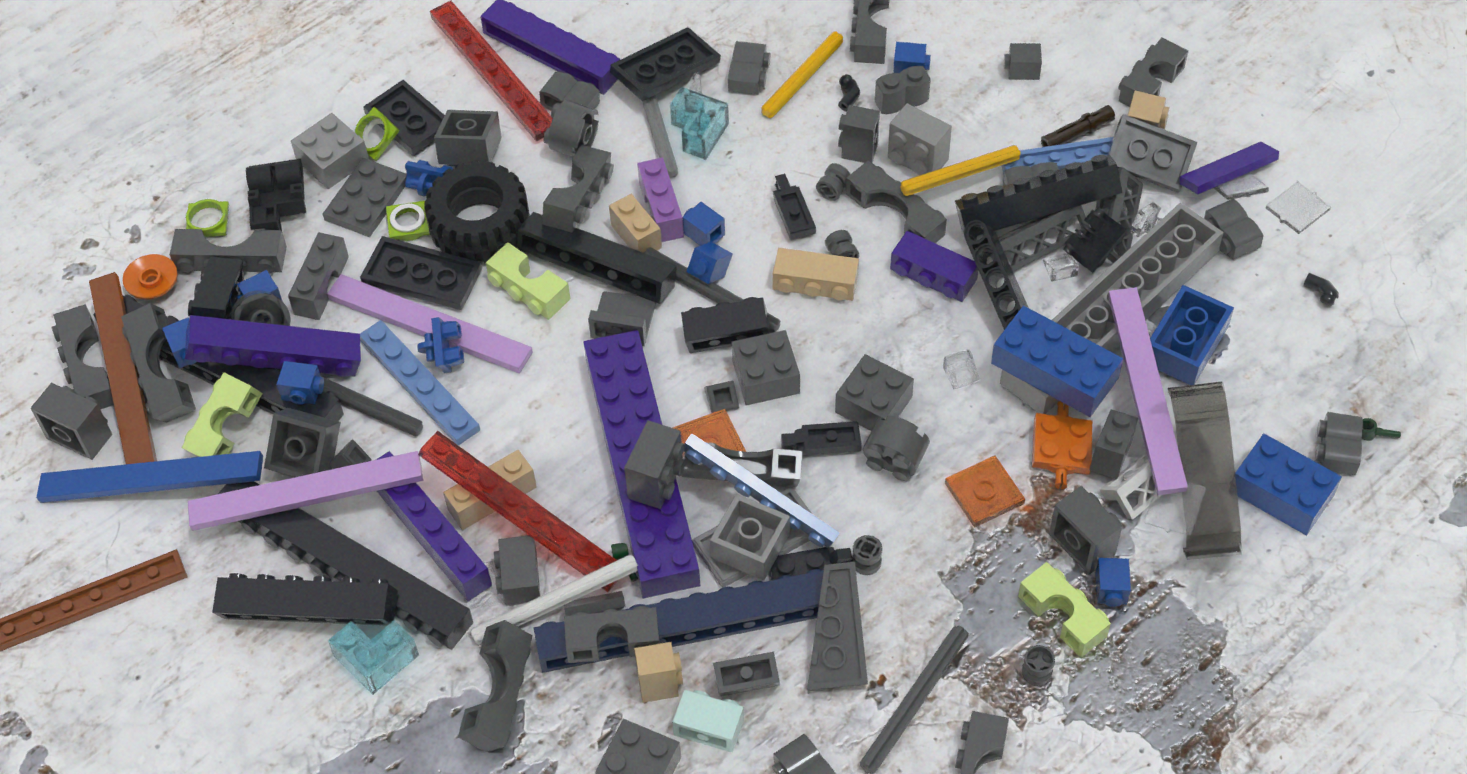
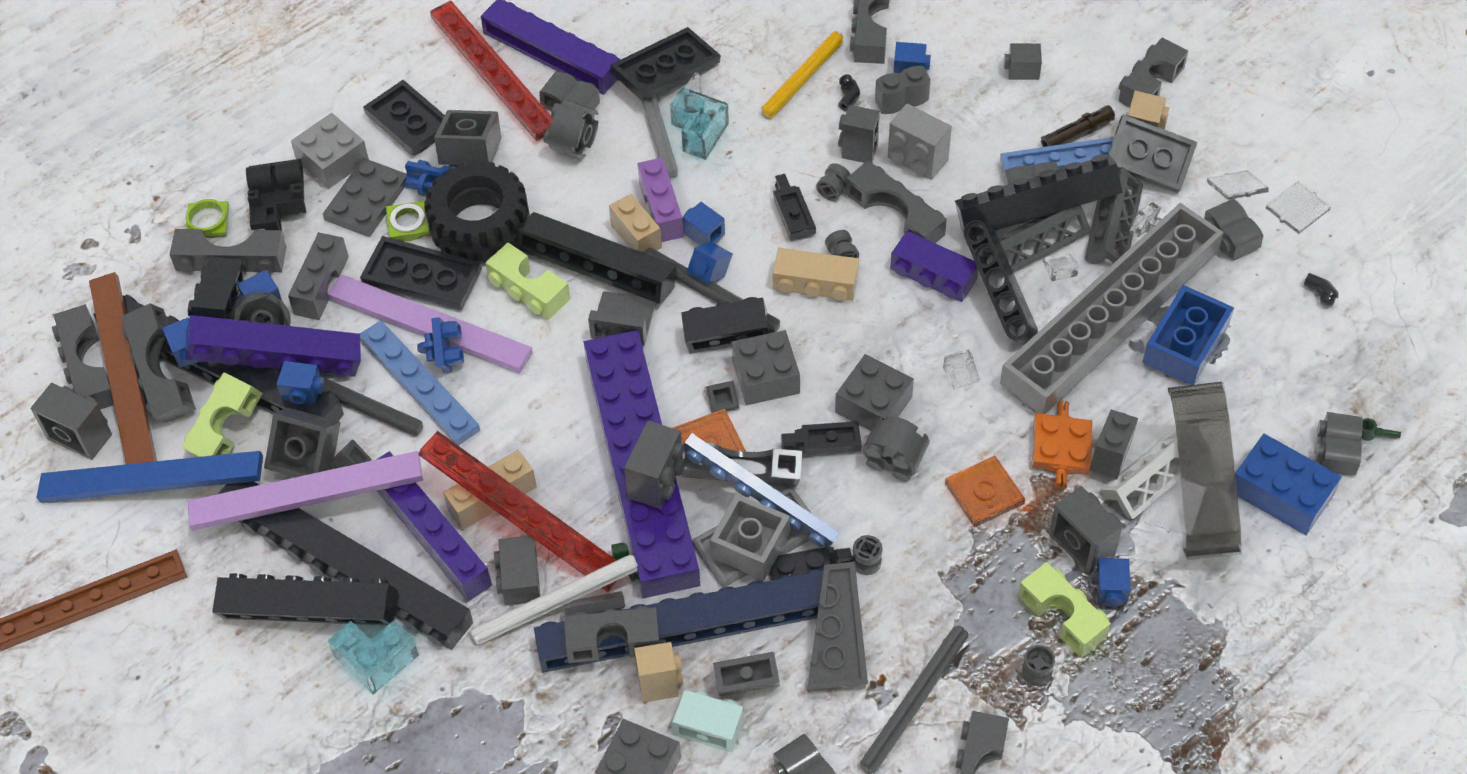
(150, 276): orange dish -> none
(366, 123): lime piece -> none
(506, 653): dark grey arch -> none
(568, 205): dark grey arch -> none
(747, 68): dark grey brick -> none
(960, 170): yellow axle -> none
(1056, 361): blue brick -> none
(1097, 242): black hinge -> none
(1147, 392): lavender tile -> none
(1229, 167): dark purple tile -> none

